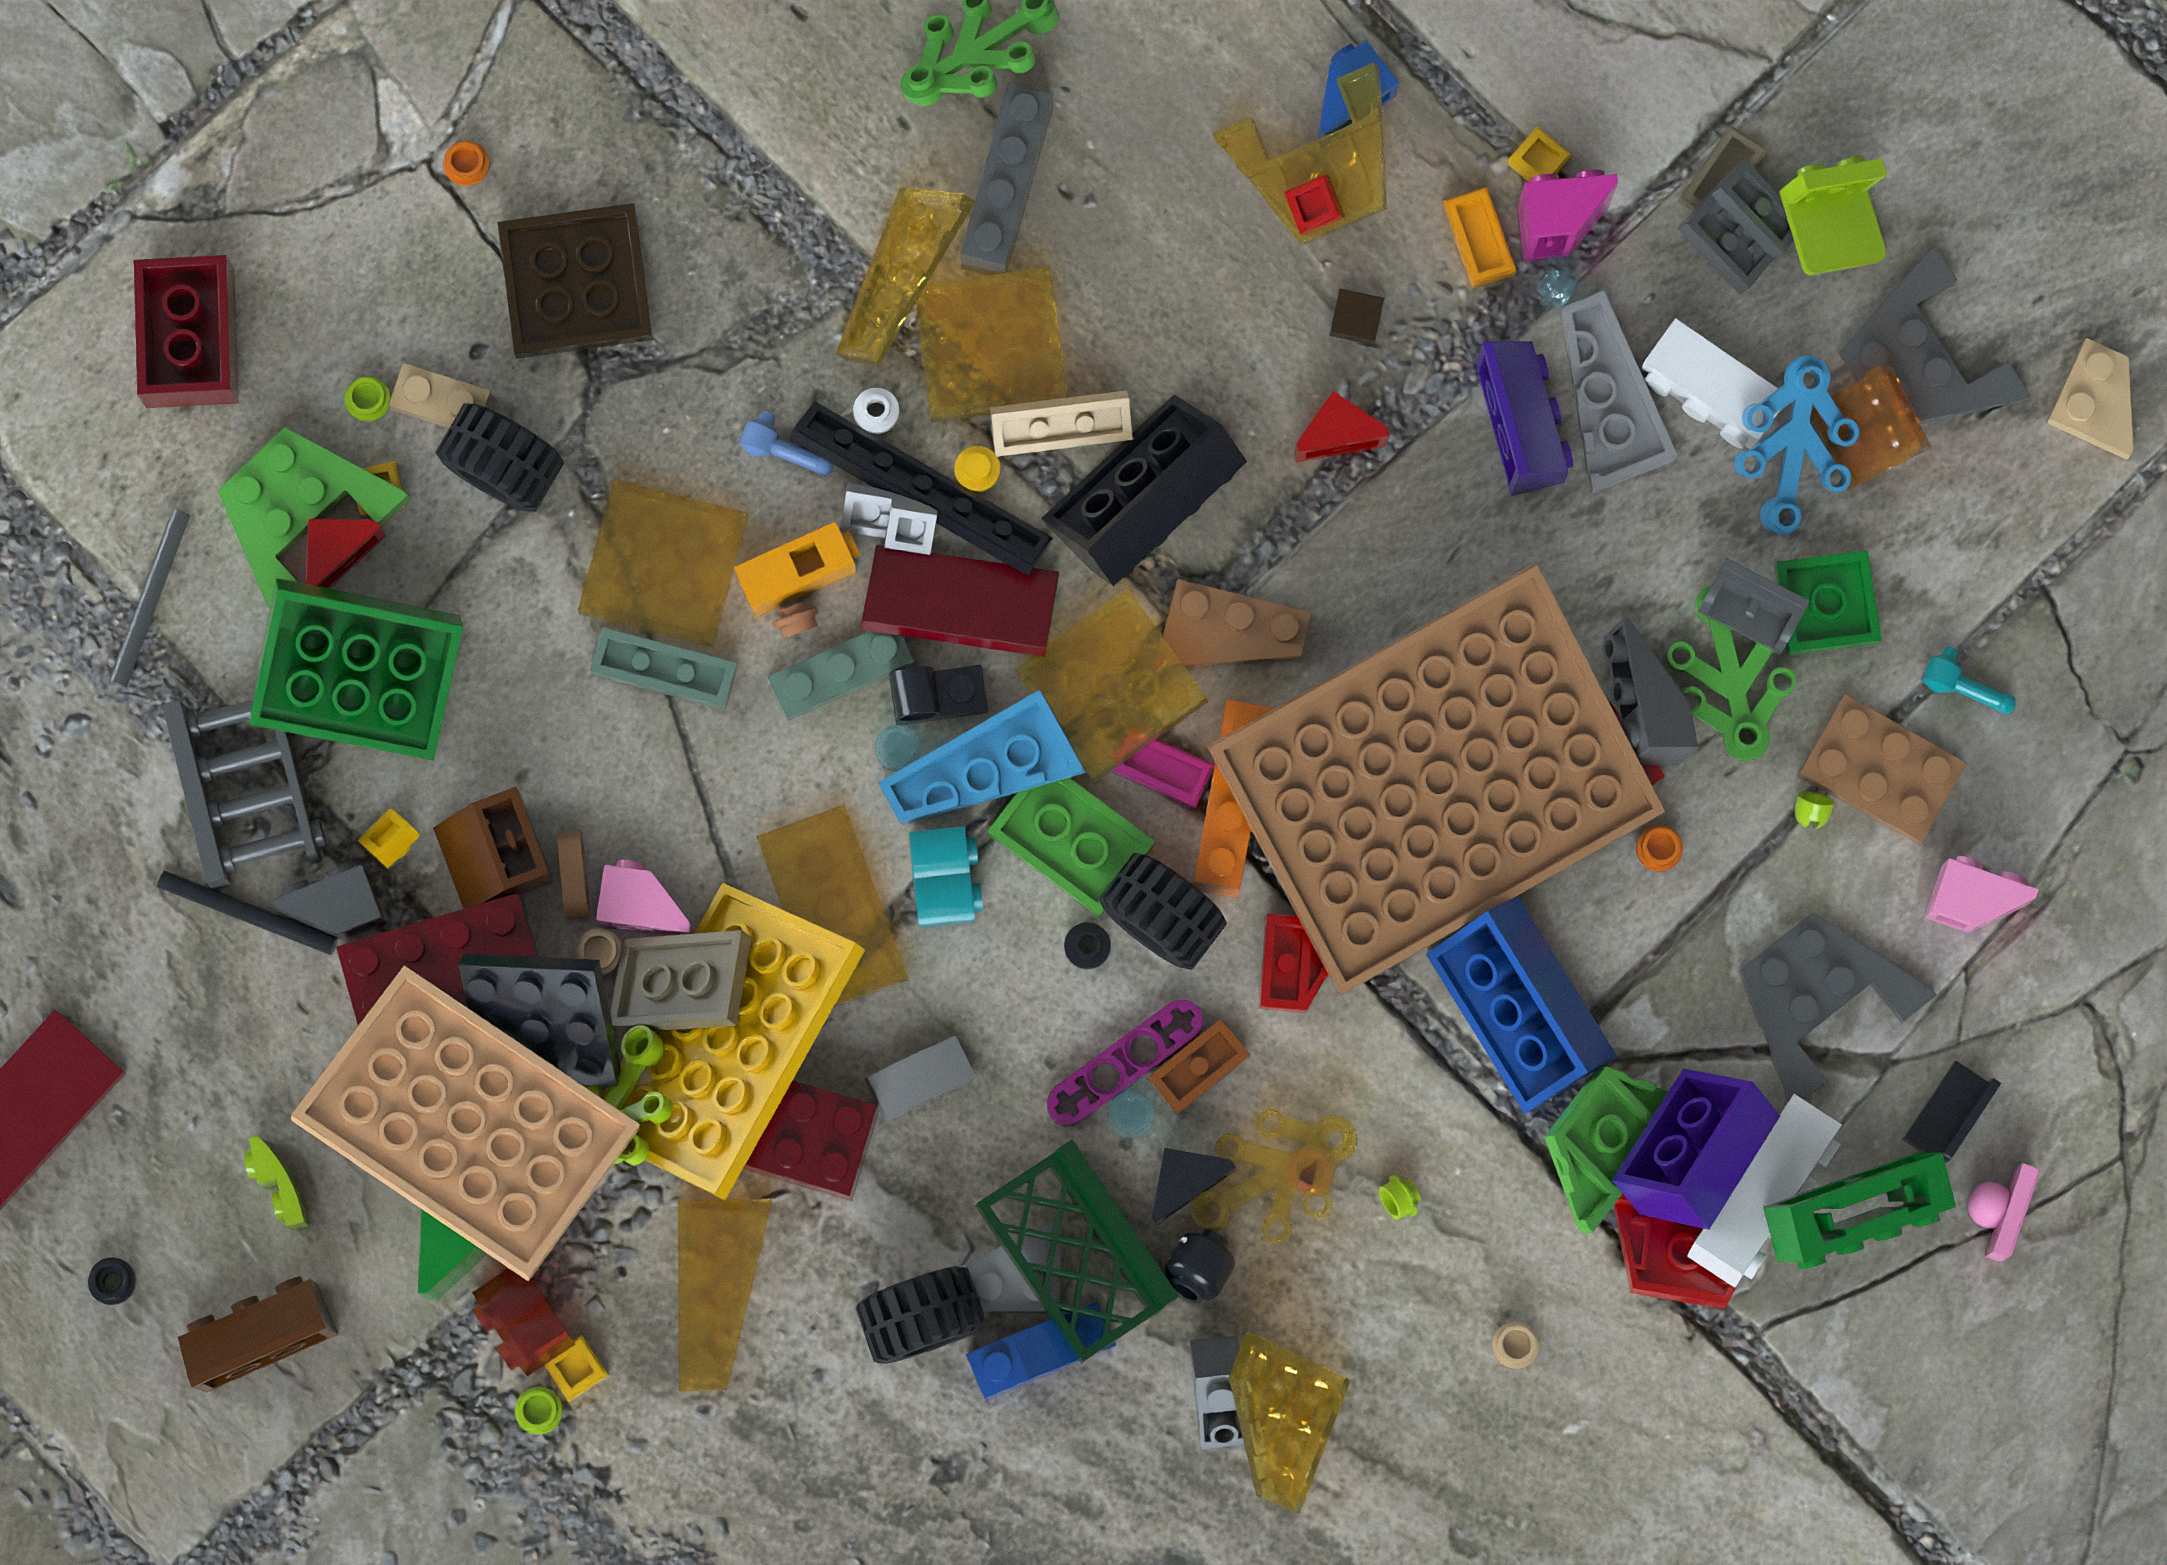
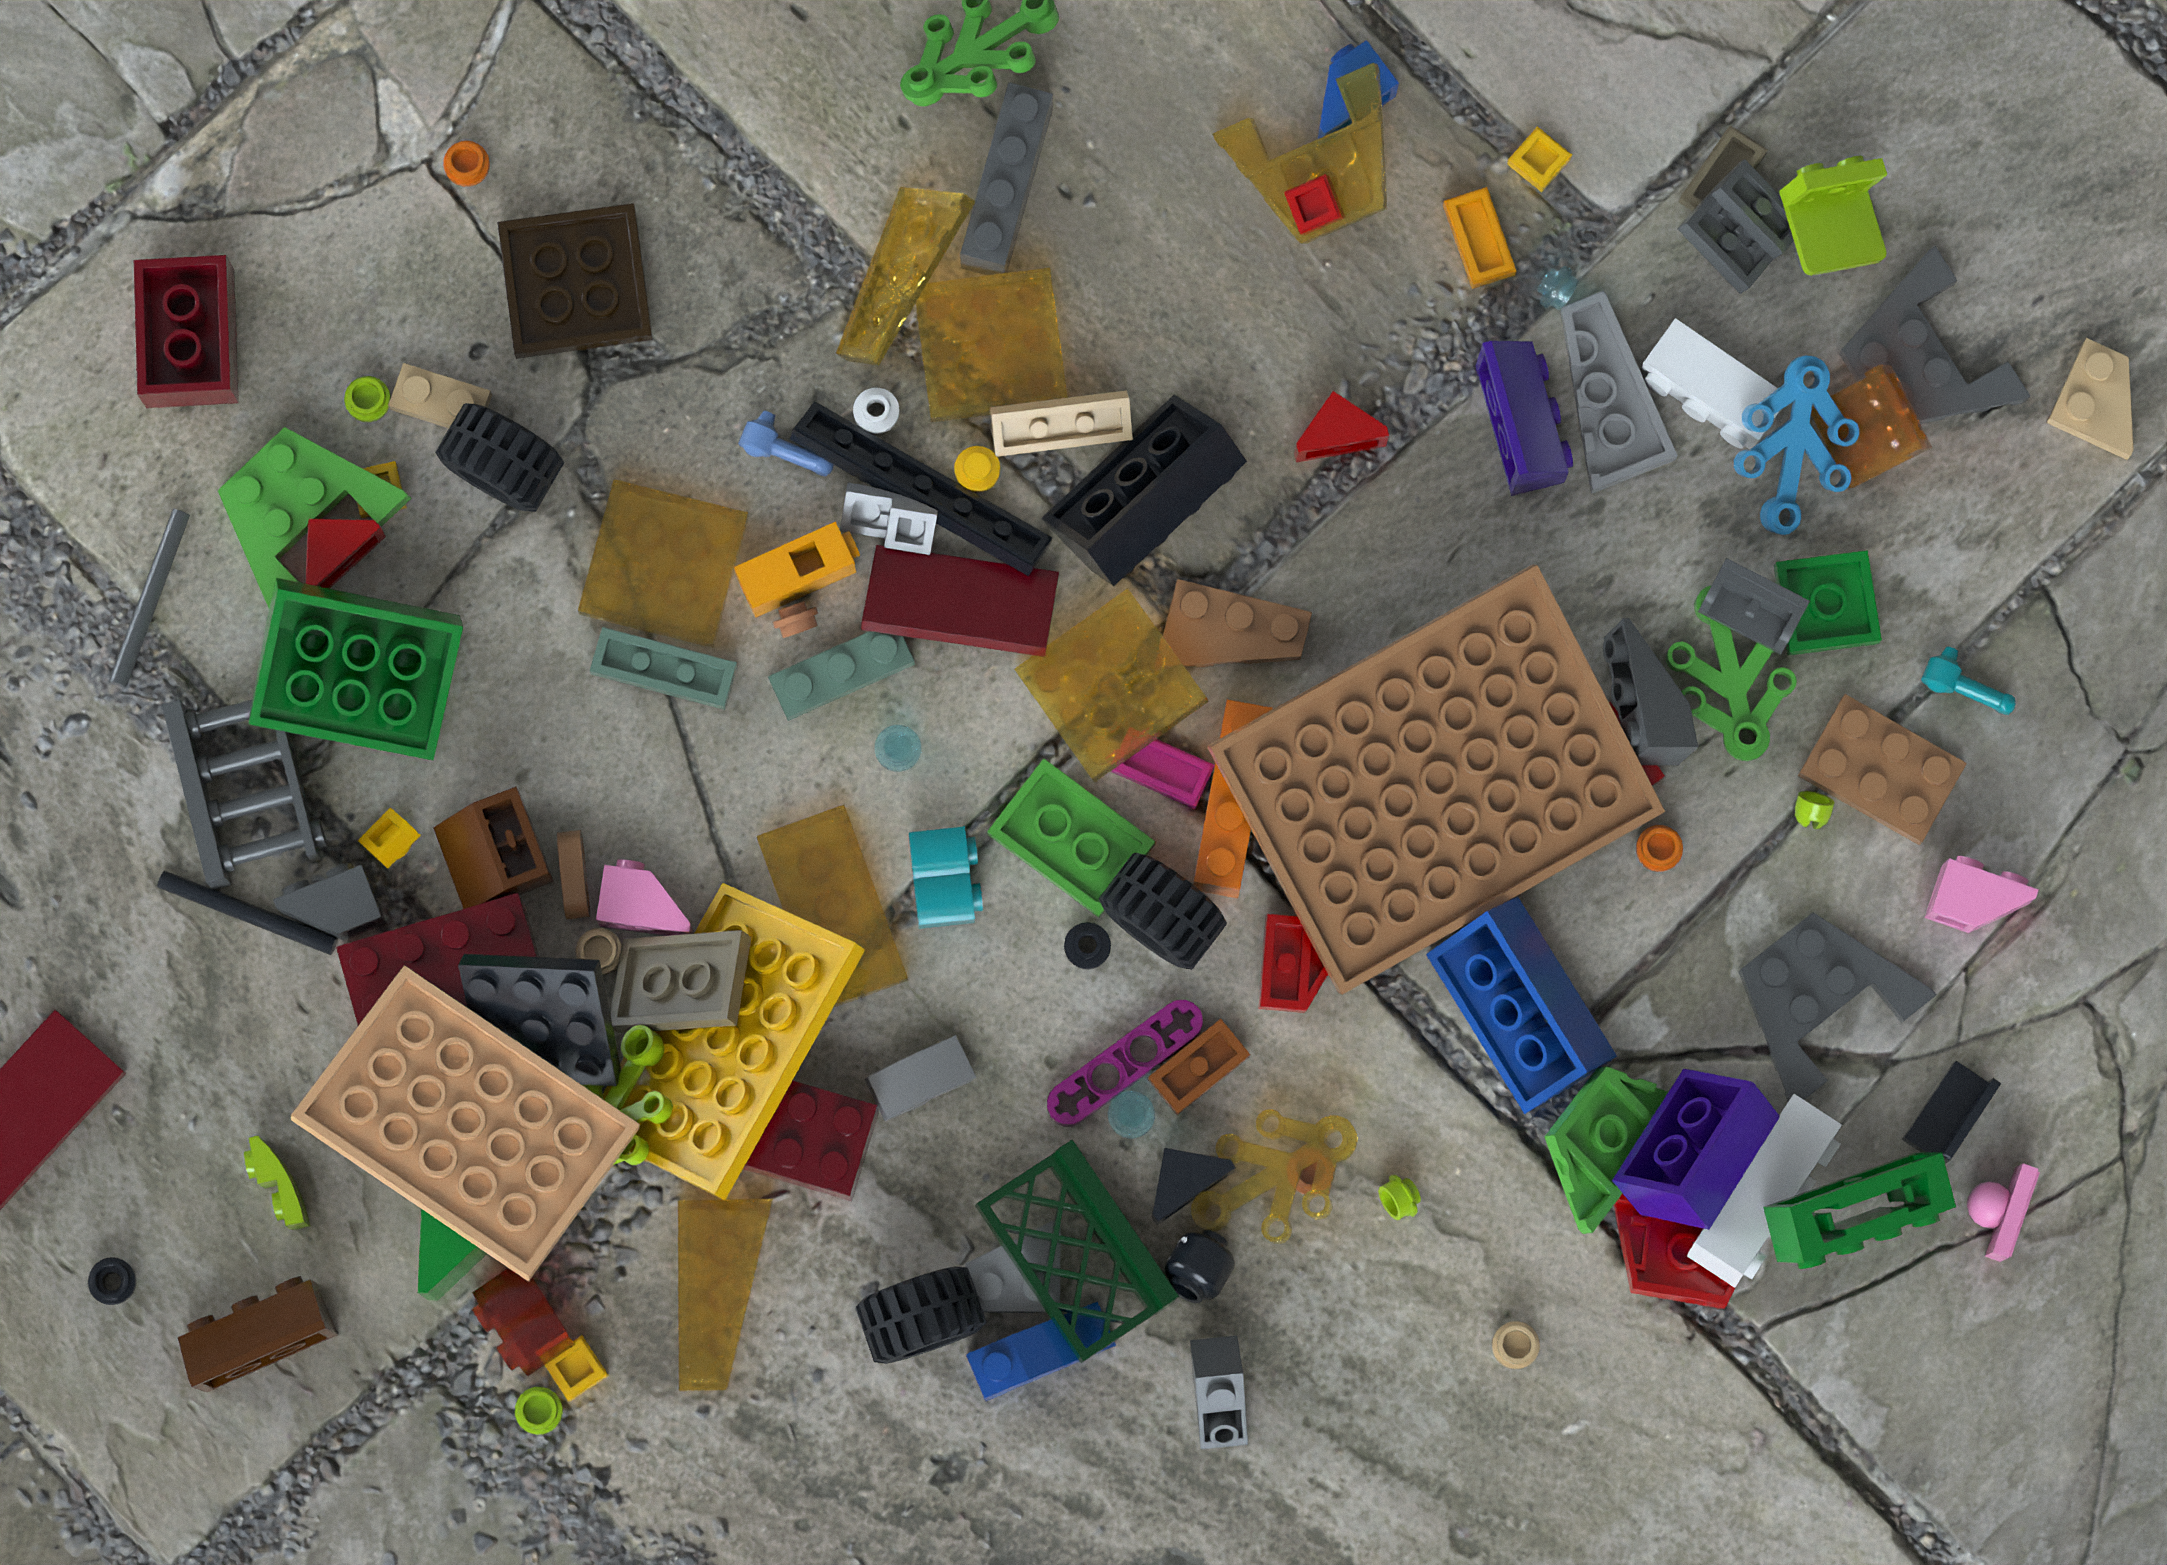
(932, 695): black plate -> none
(992, 760): dark azure wing -> none
(1284, 1417): clear yellow plate -> none
(1356, 316): dark brown tile -> none
(1561, 212): dark pink slope -> none

